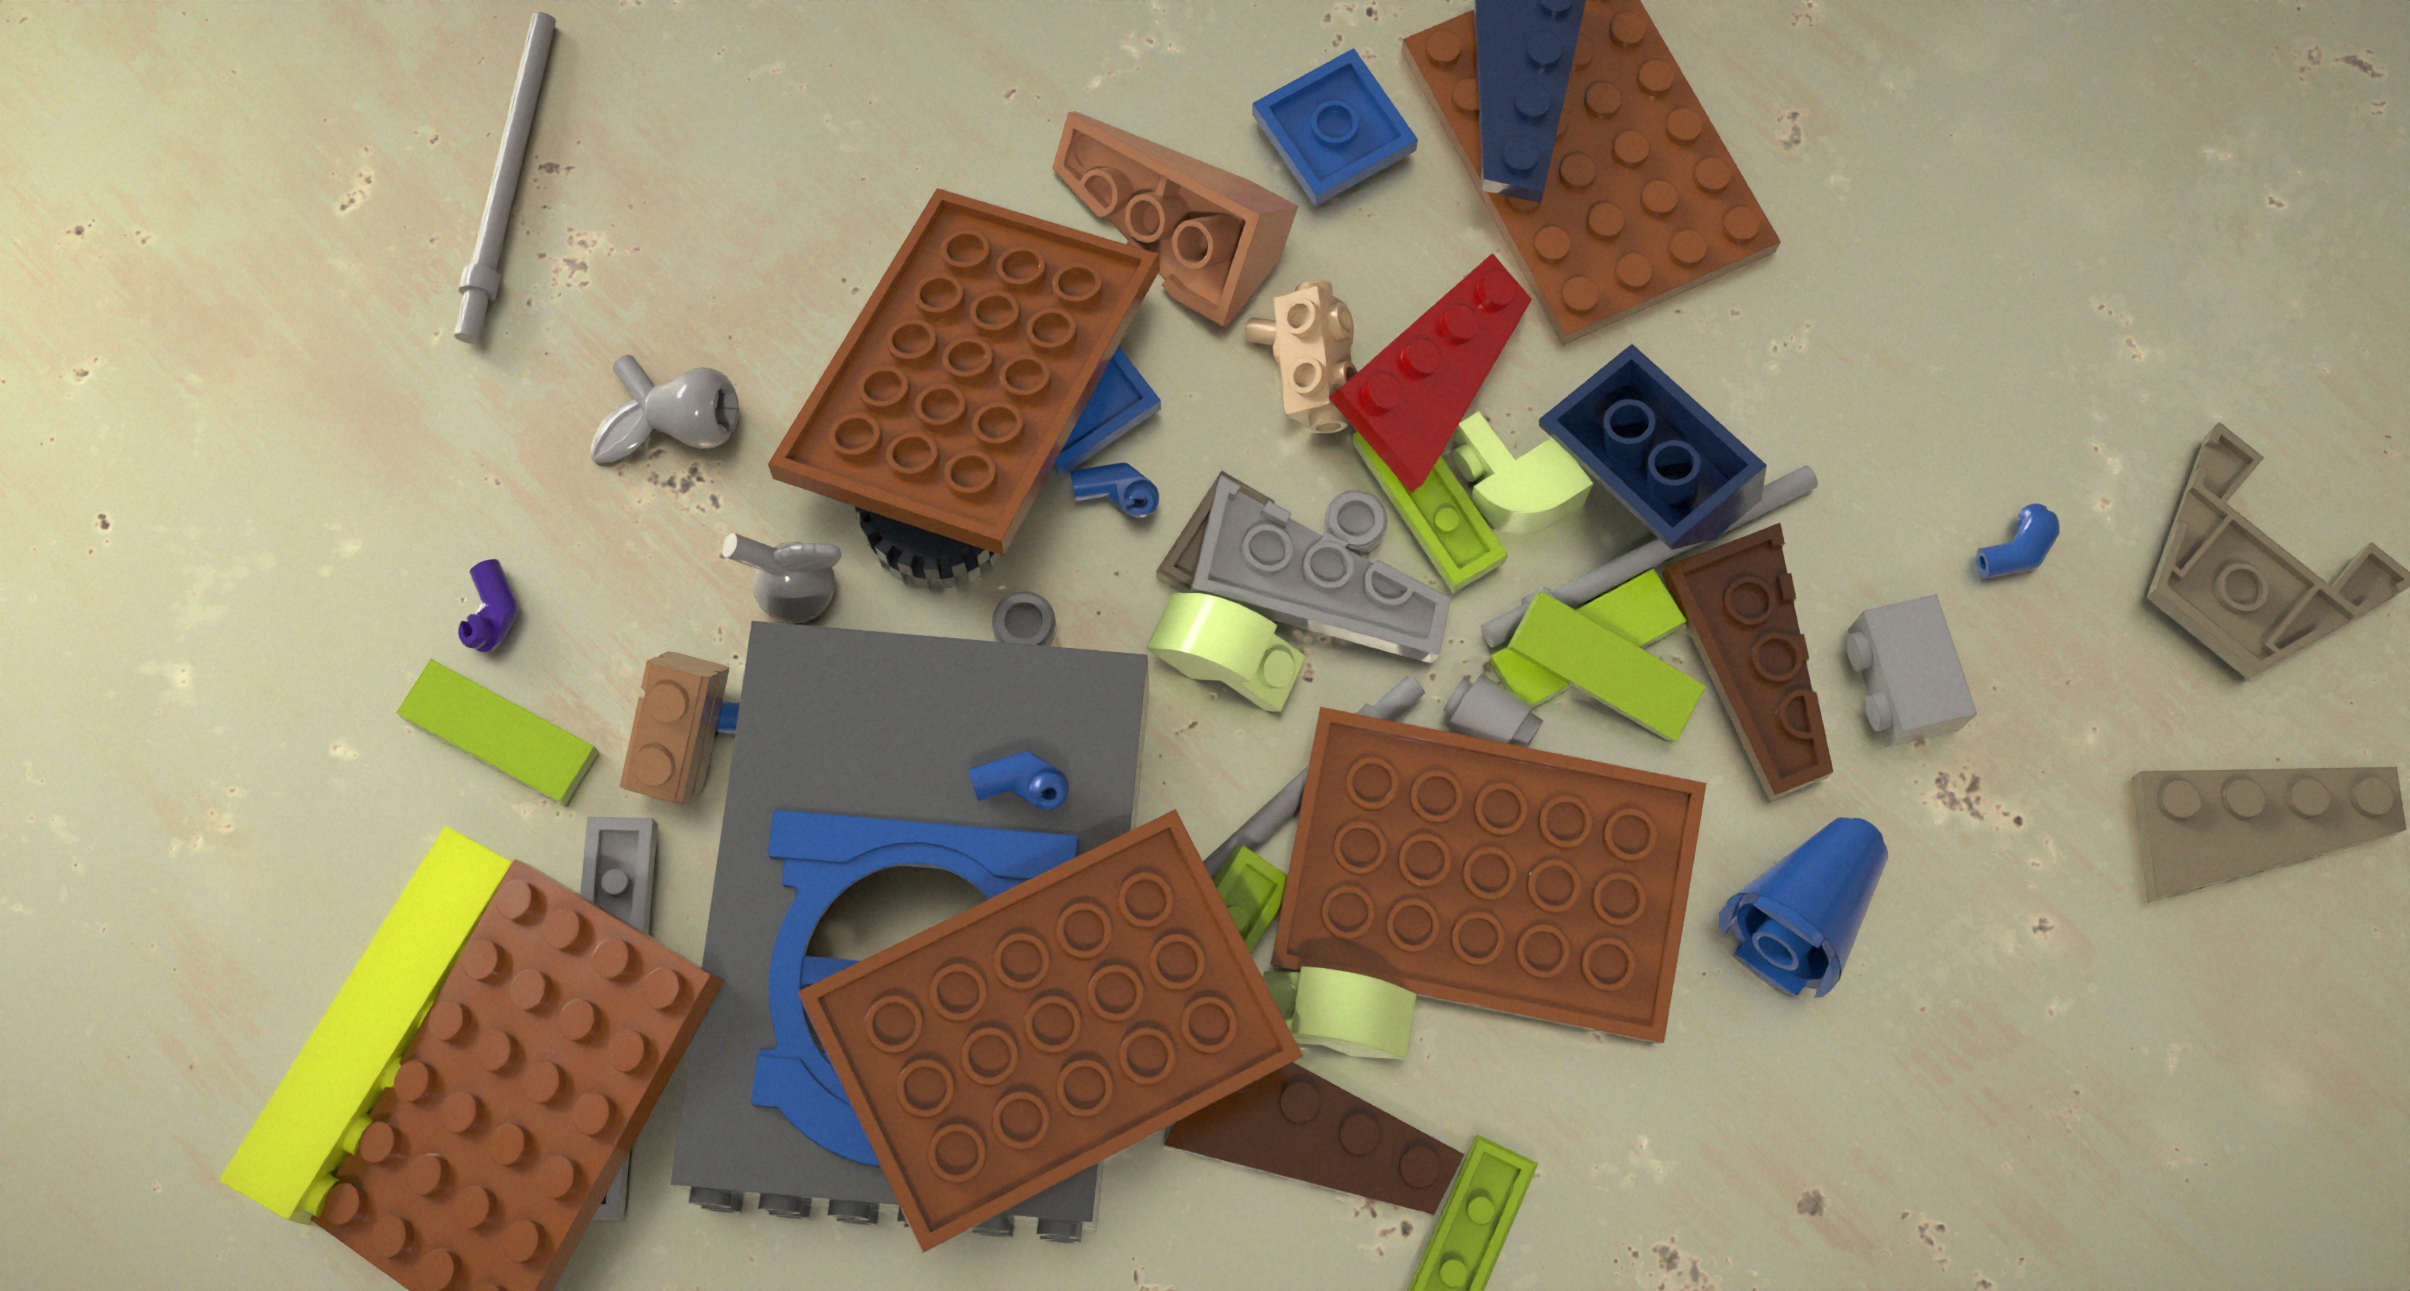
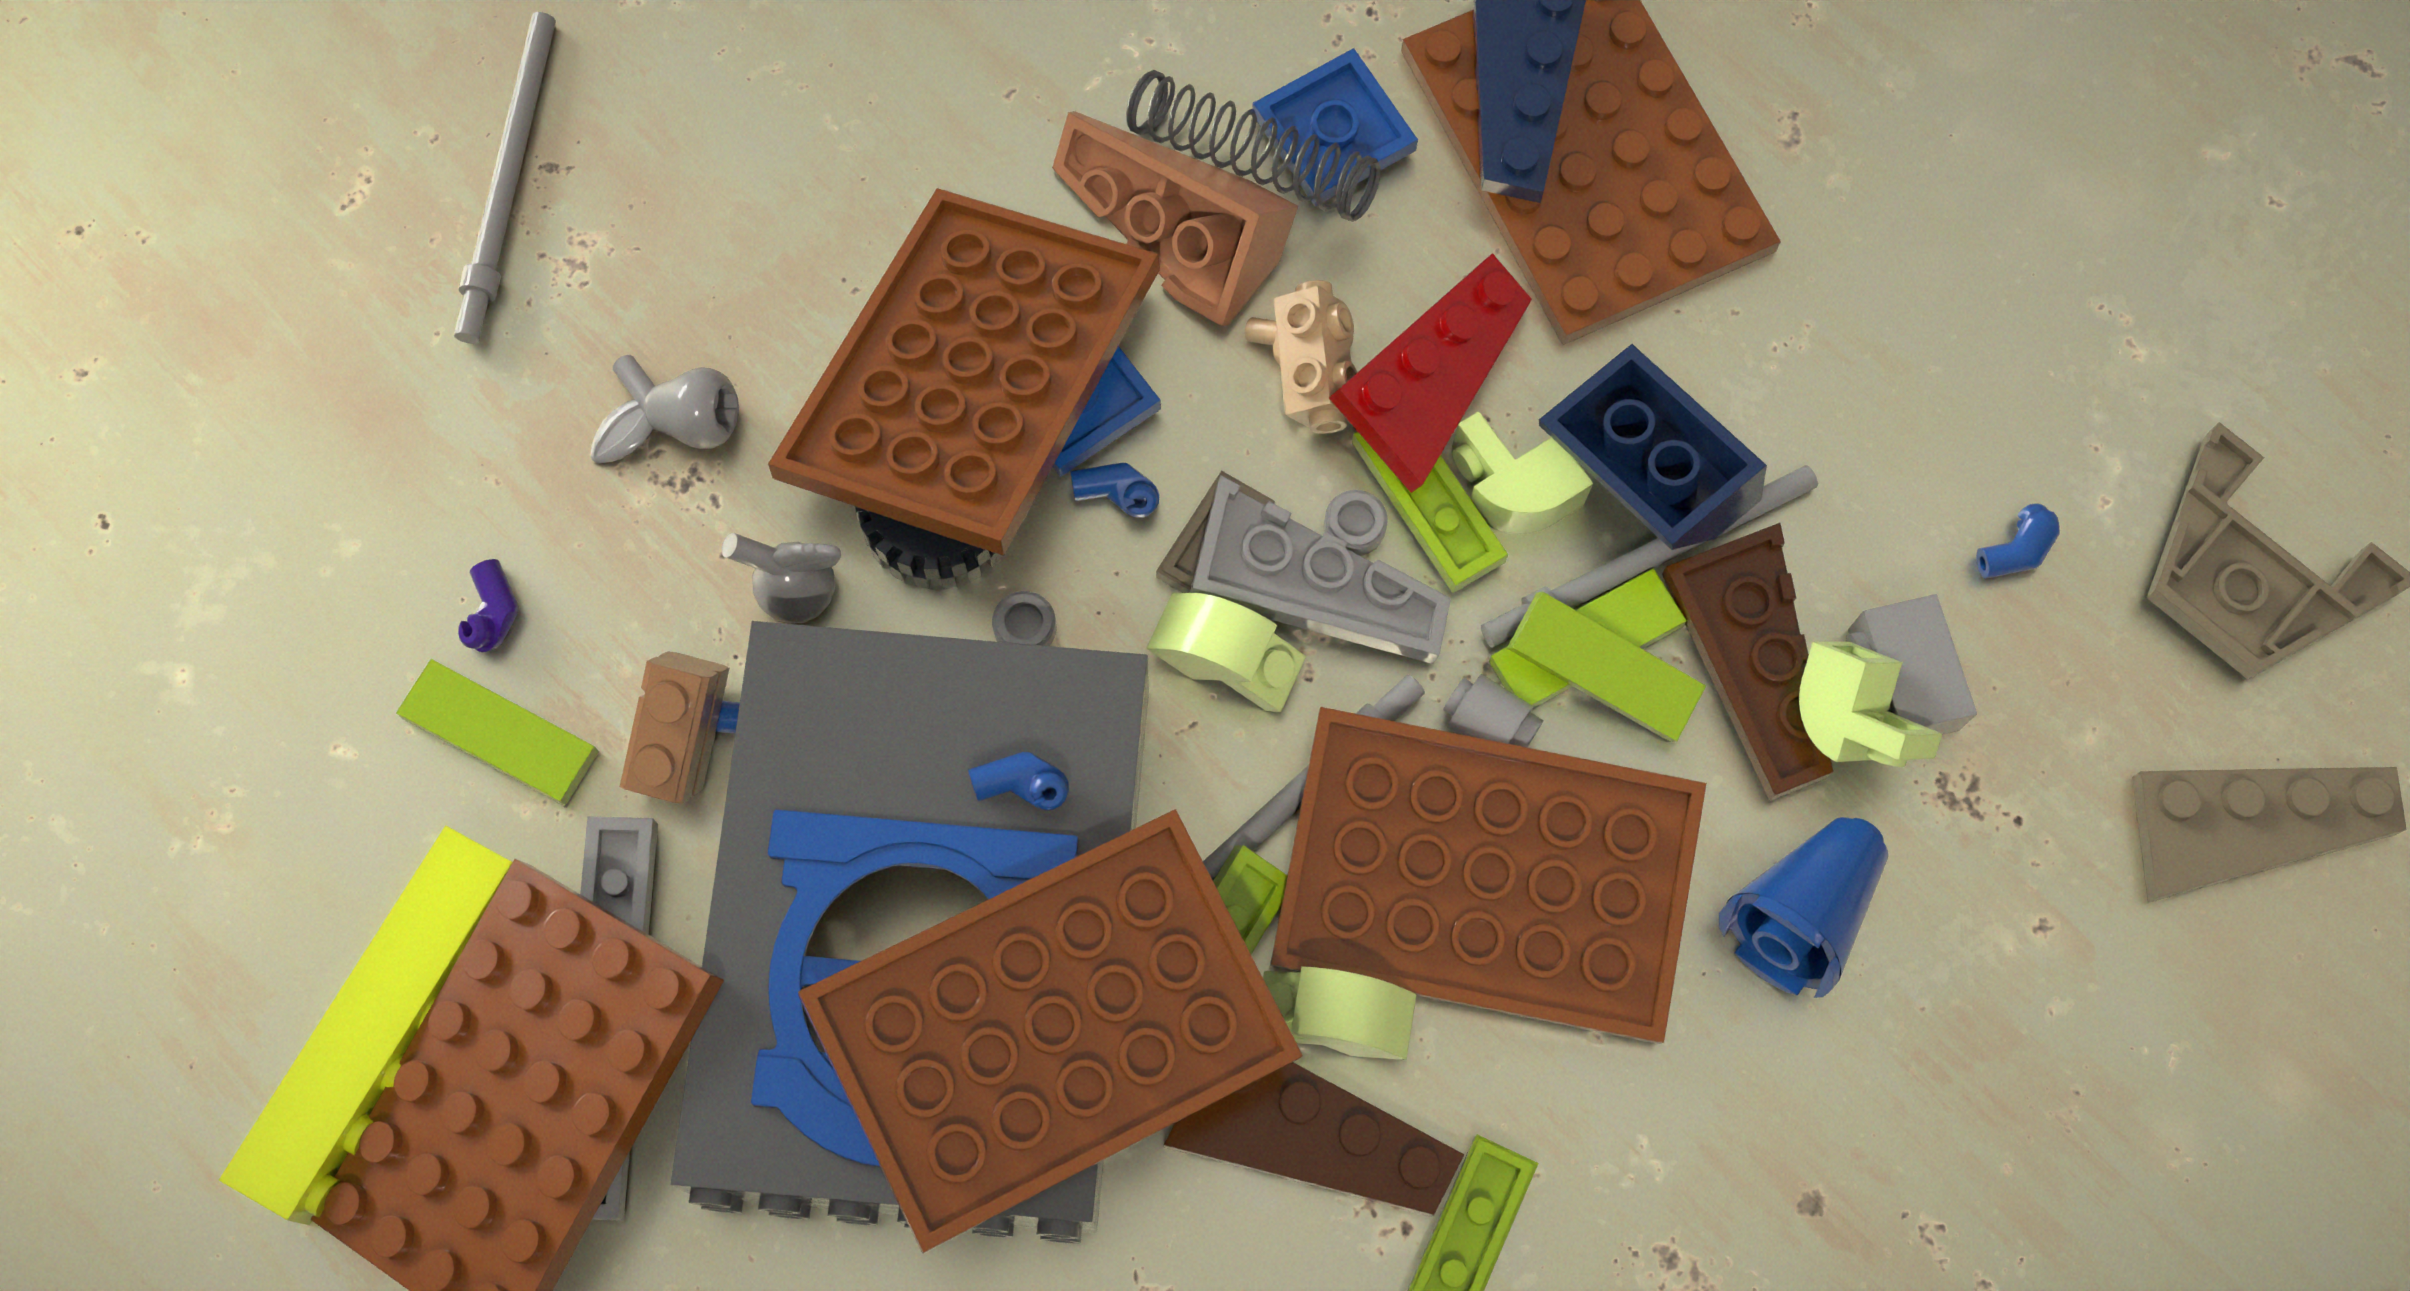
(1160, 105): none -> dark grey piece
(1847, 707): none -> yellowish green brick

